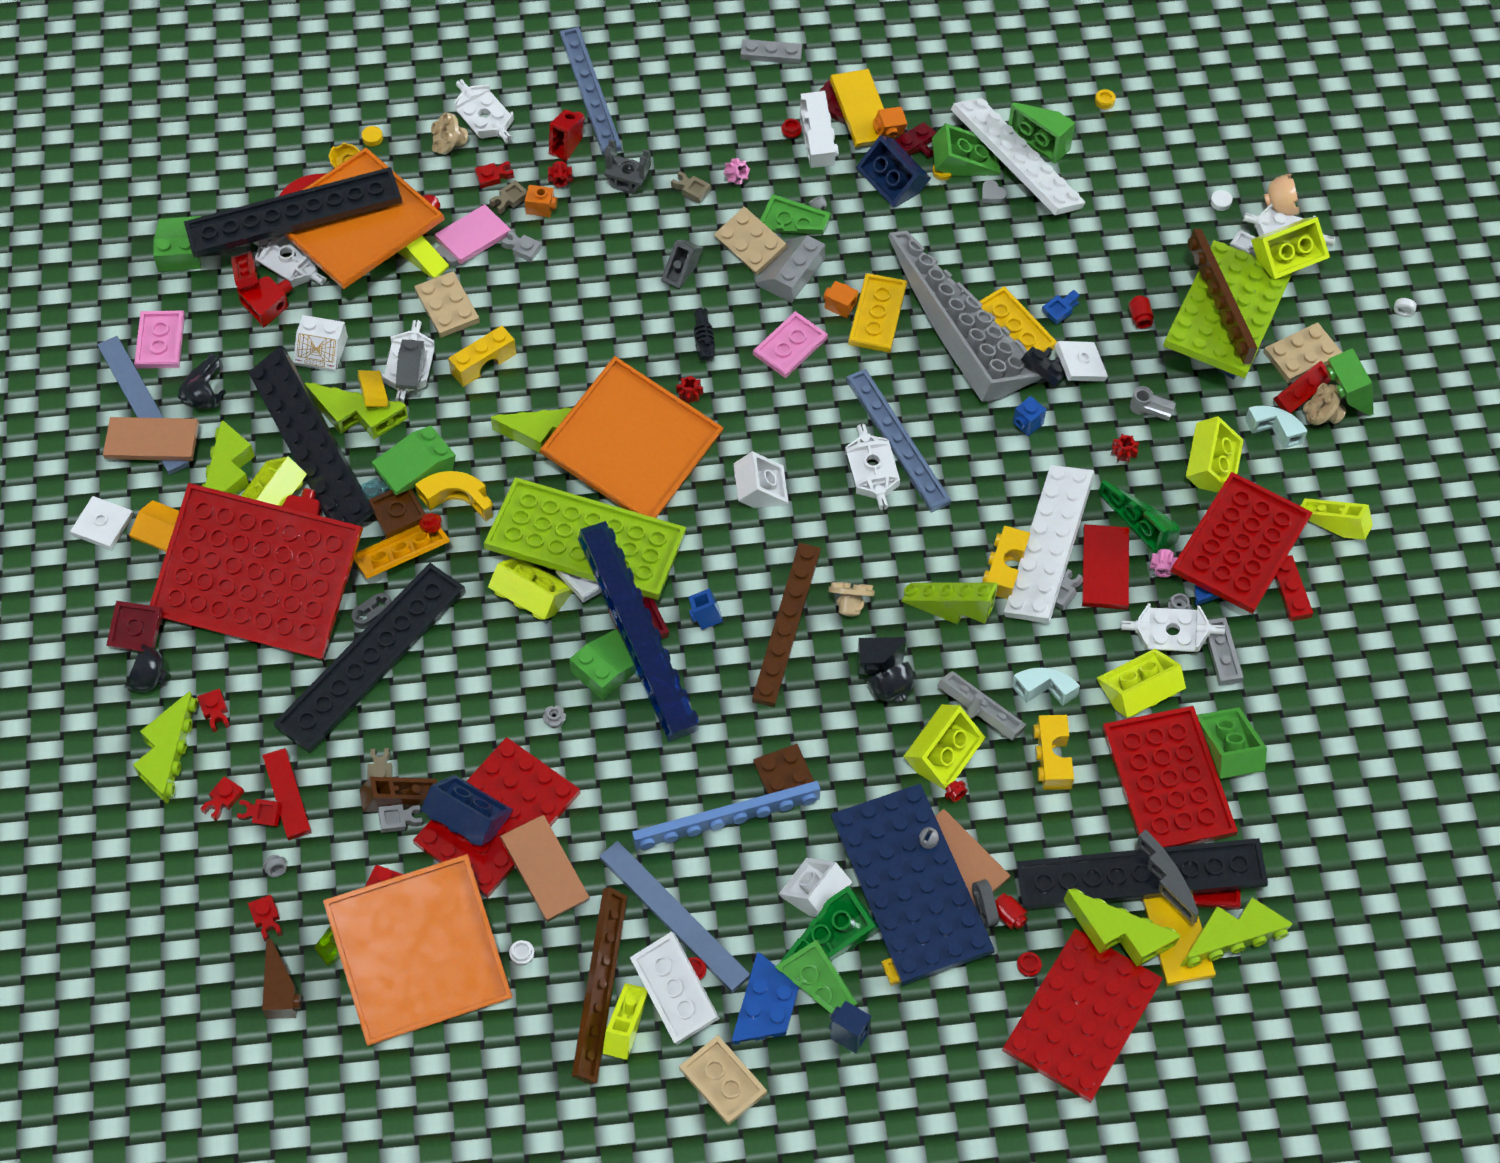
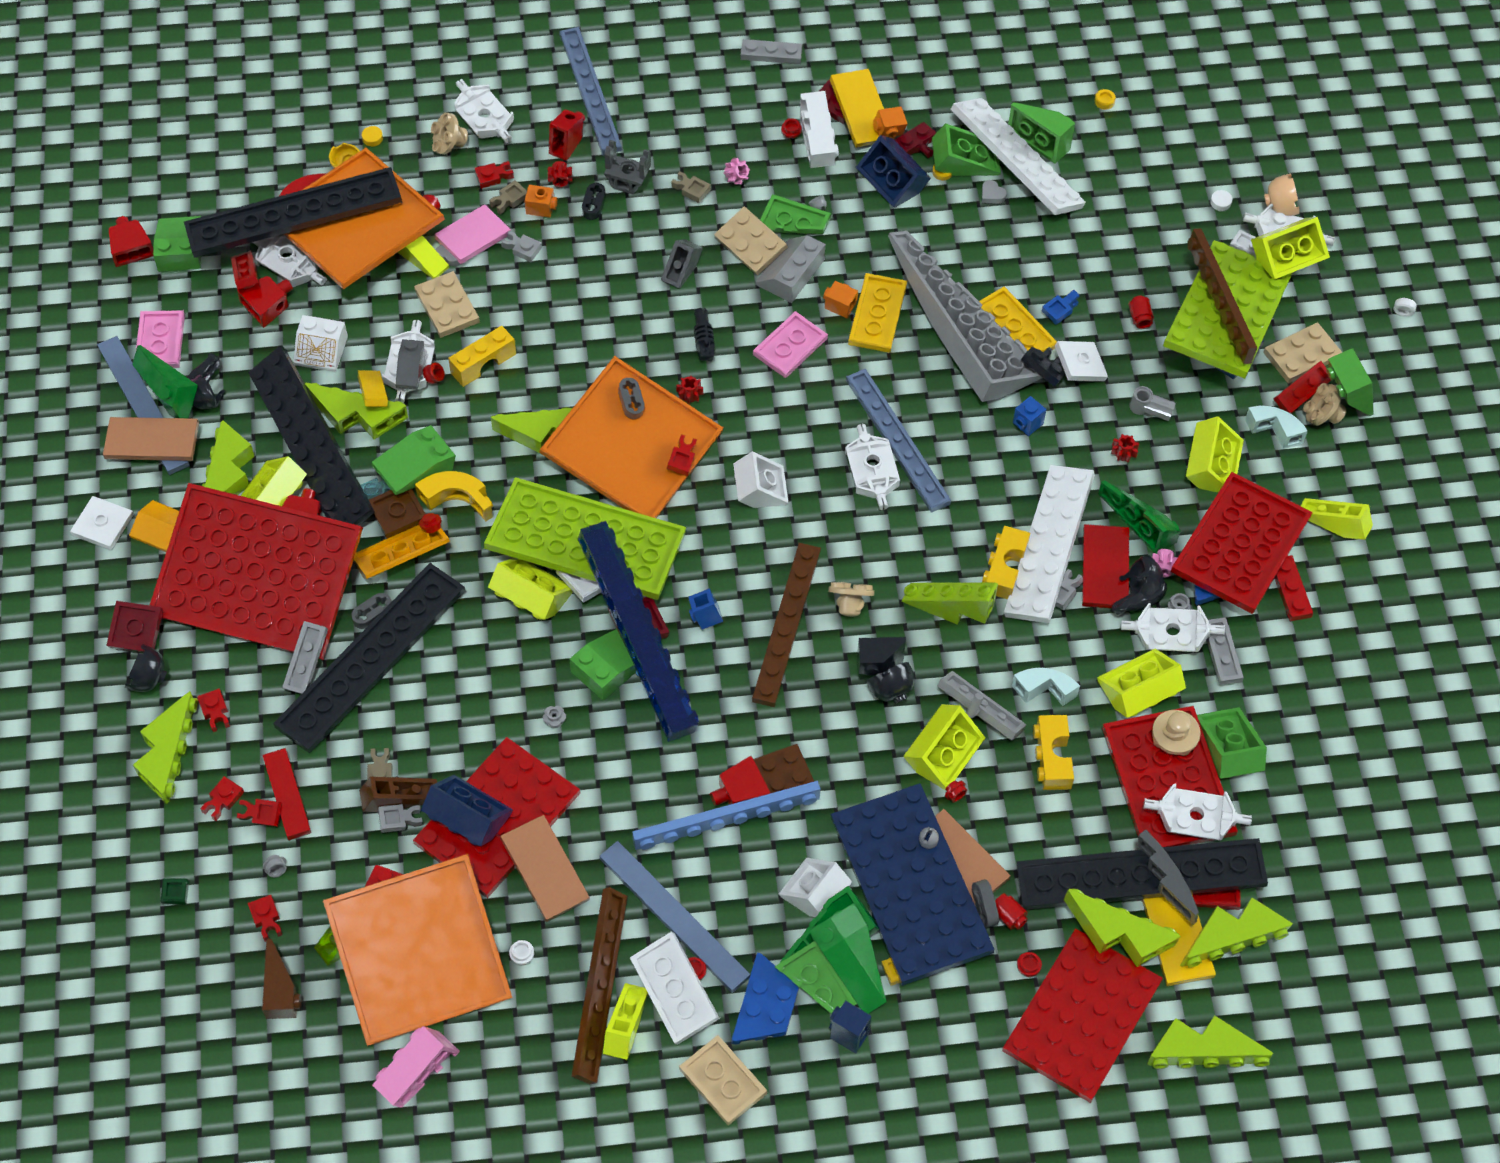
(129, 242): none -> red torso
(167, 384): none -> green wedge
(174, 891): none -> dark green tile
(305, 657): none -> light grey plate
(413, 1065): none -> bright pink wedge
(435, 377): none -> red bush
(597, 201): none -> black beam
(635, 397): none -> dark grey beam
(682, 457): none -> red plate
(740, 783): none -> red torso
(850, 952): none -> green wedge
(1146, 586): none -> black piece
(1176, 732): none -> tan plate
(1215, 1047): none -> lime slope
(1216, 811): none -> white plate

